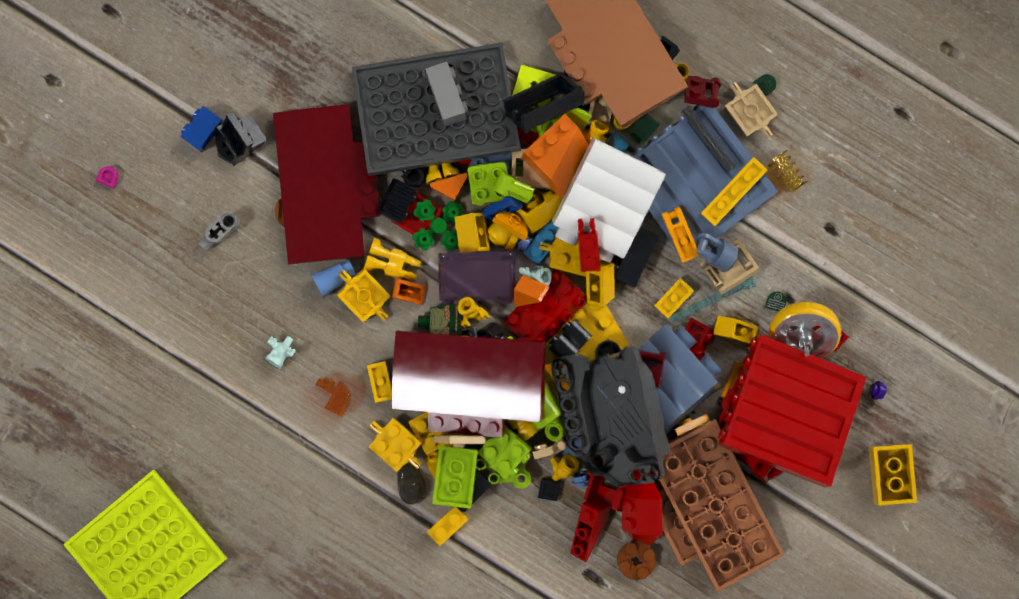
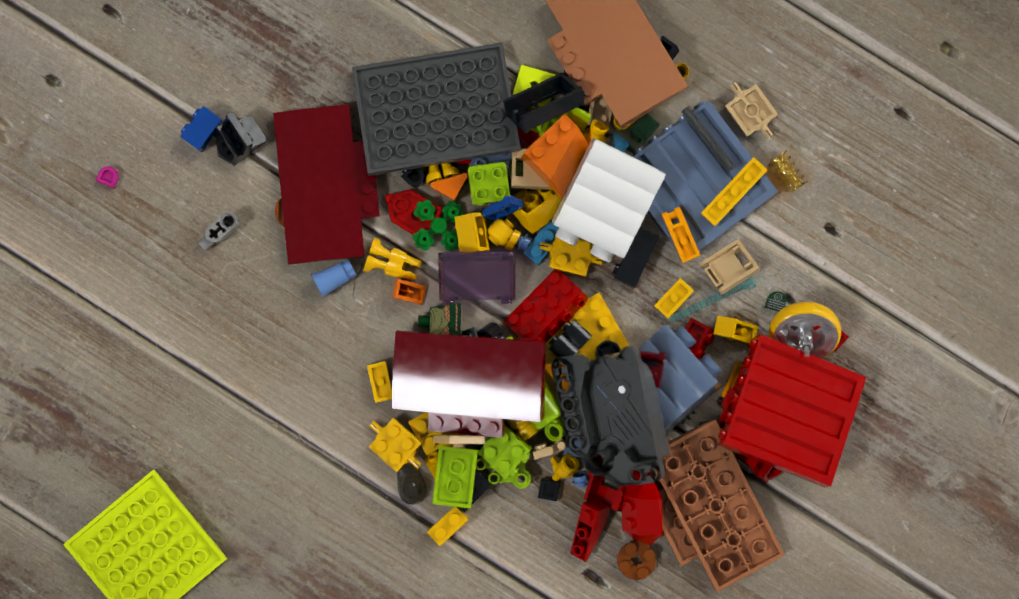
(280, 351): light aqua piece -> none
(340, 398): clear orange brick -> none
(363, 295): yellow plate -> none
(397, 201): black brick -> none
(446, 93): light grey brick -> none
(469, 309): yellow piece -> none
(509, 186): lime piece -> none
(512, 223): light orange plate -> none
(529, 291): orange slope -> none
(539, 274): light aqua piece -> none
(588, 247): red hinge -> none
(600, 285): yellow brick -> none
(690, 424): light orange plate -> none
(696, 92): dark red plate -> none
(722, 255): sand blue piece -> none
(766, 84): clear green tile -> none
(878, 390): dark purple plate -> none
(892, 474): yellow brick -> none

